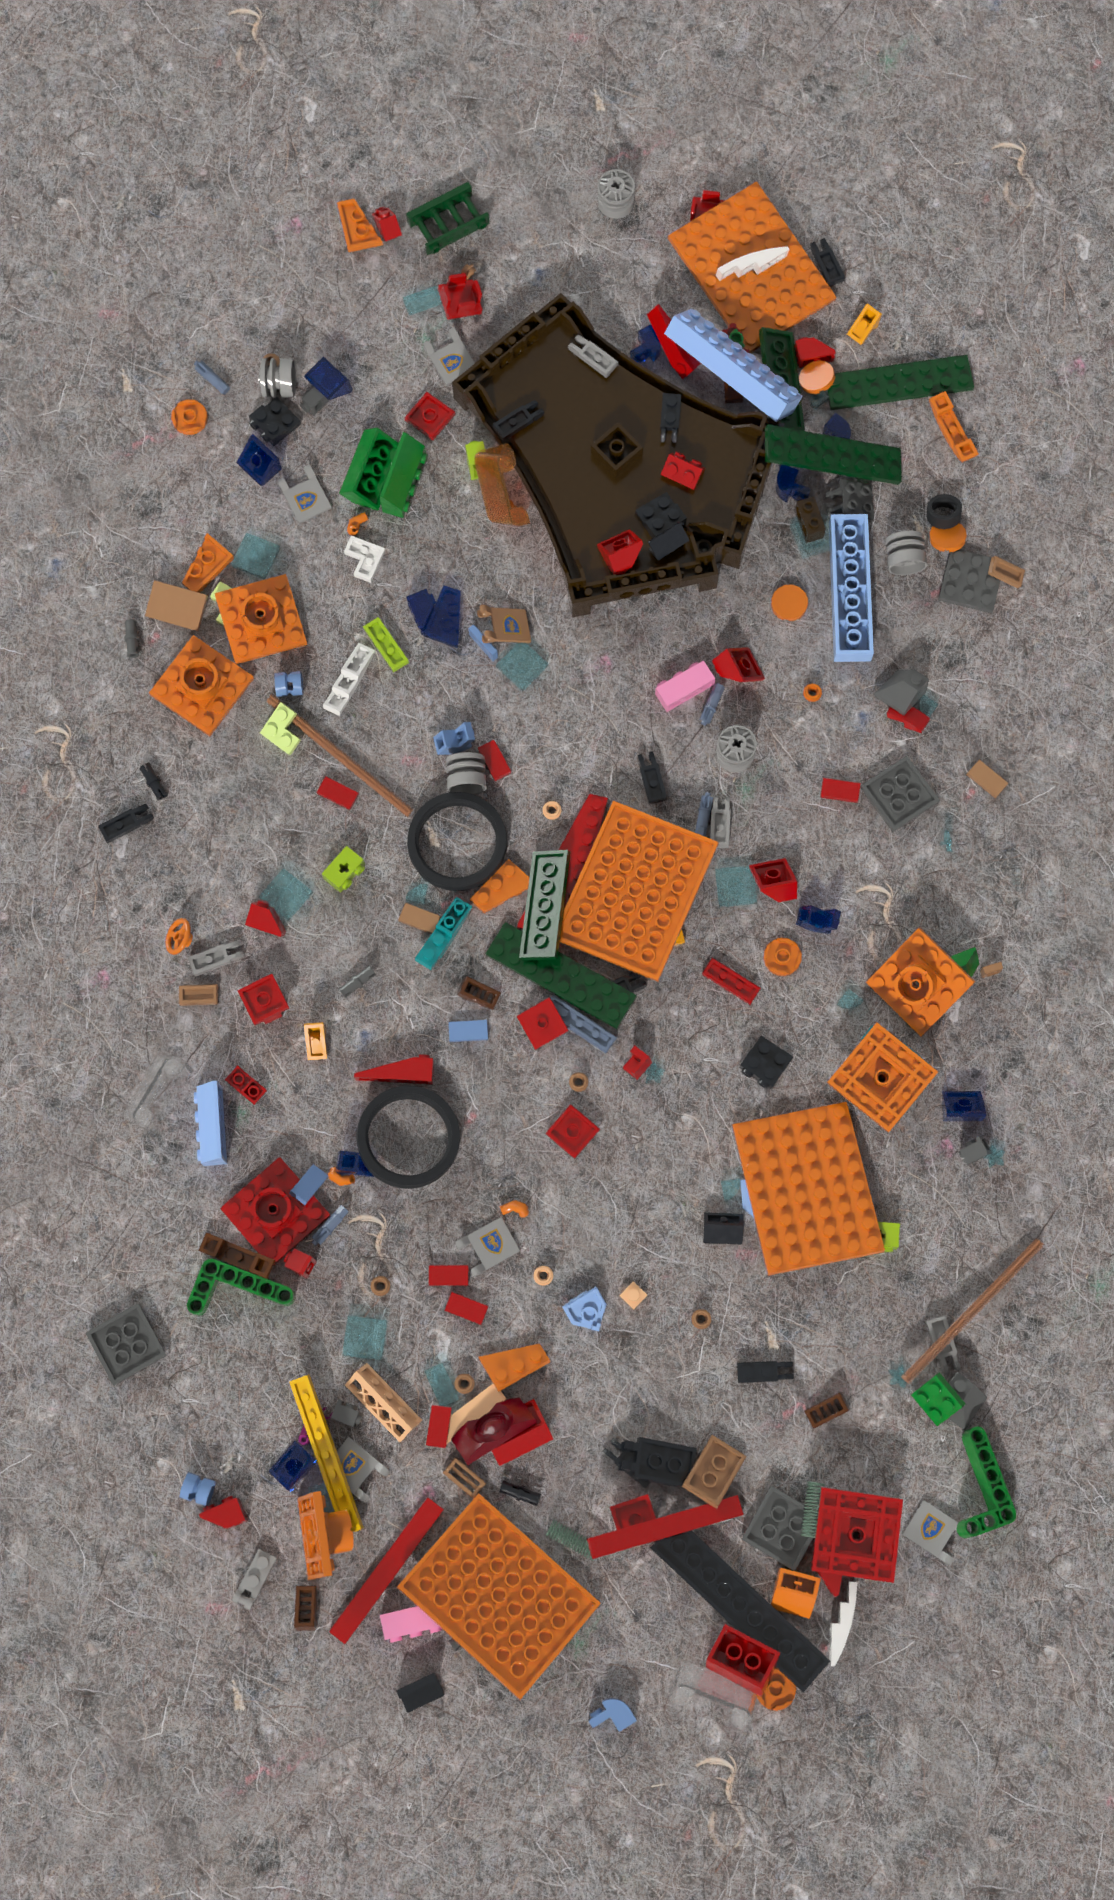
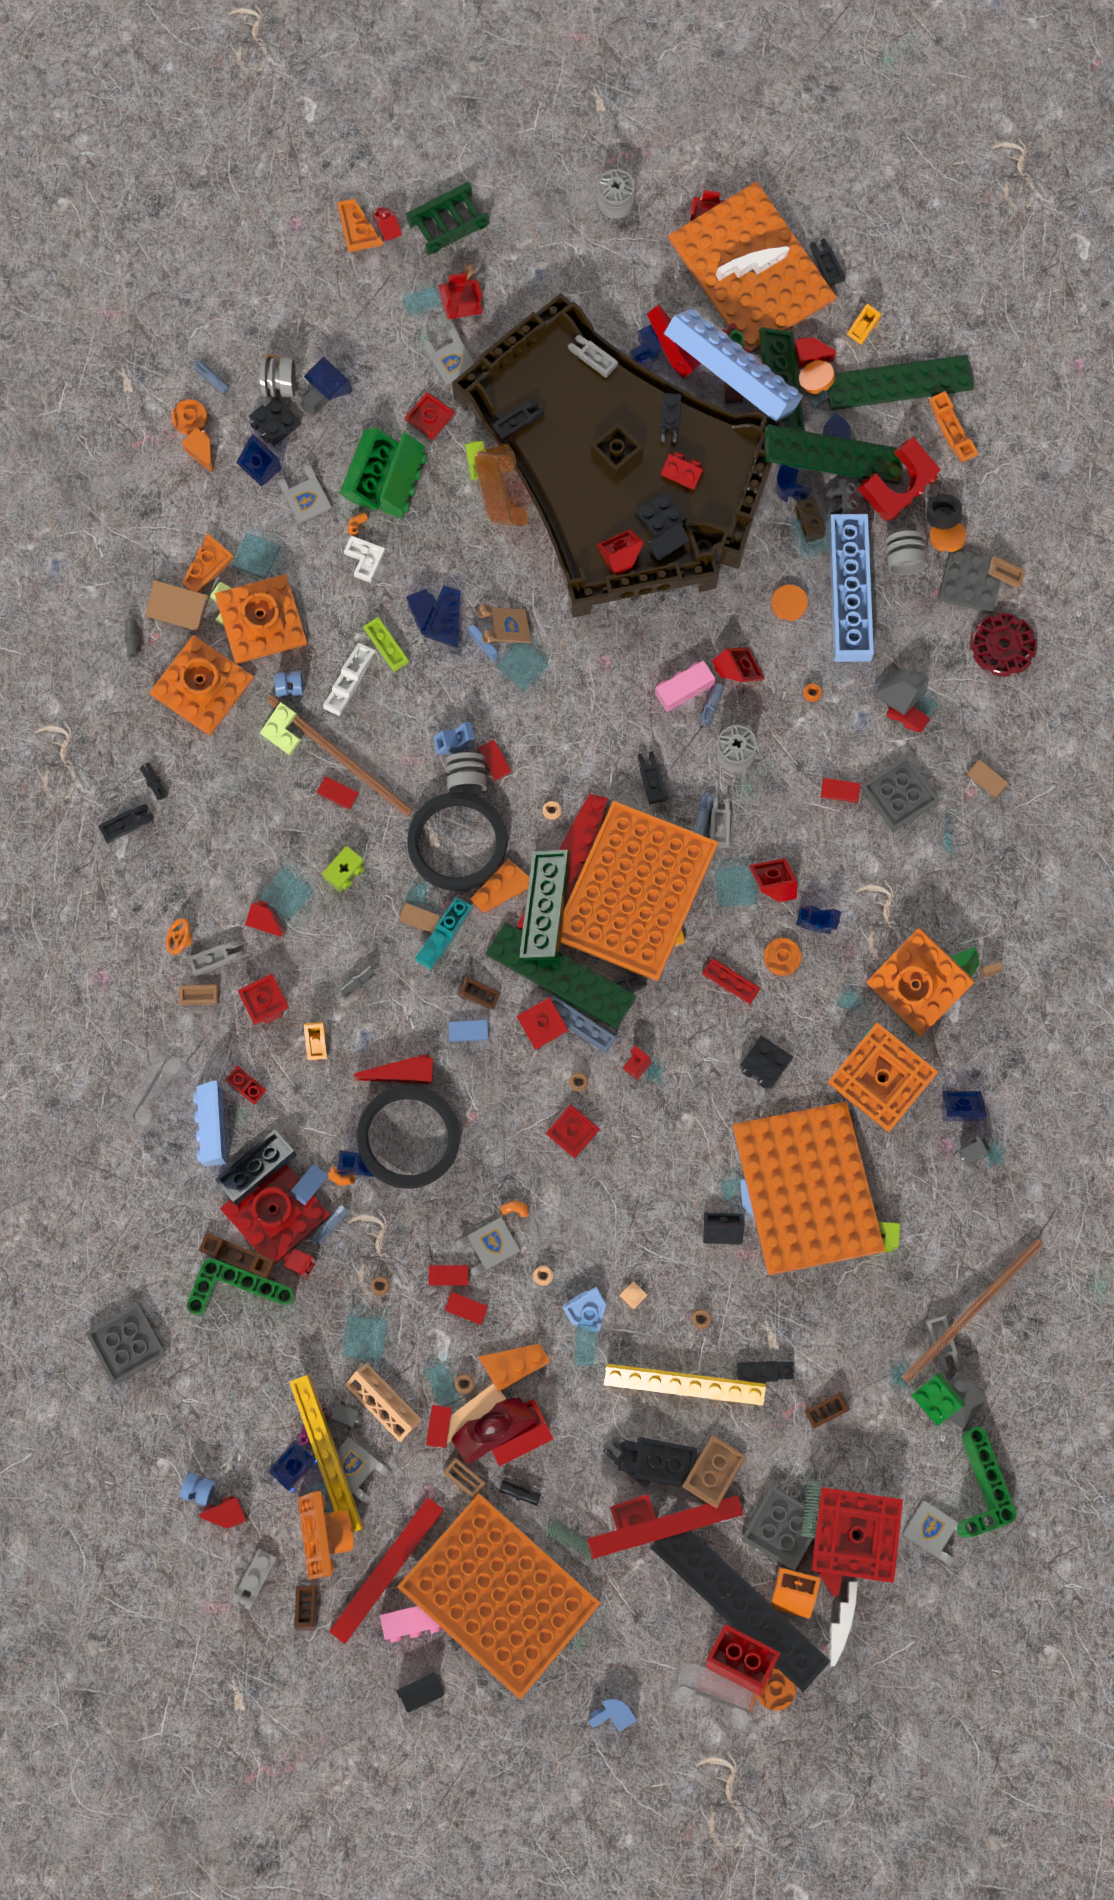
(199, 447): none -> orange slope
(255, 1167): none -> black plate
(585, 1344): none -> clear light blue tile
(685, 1384): none -> plate
(921, 471): none -> red arch
(996, 652): none -> dark red plate

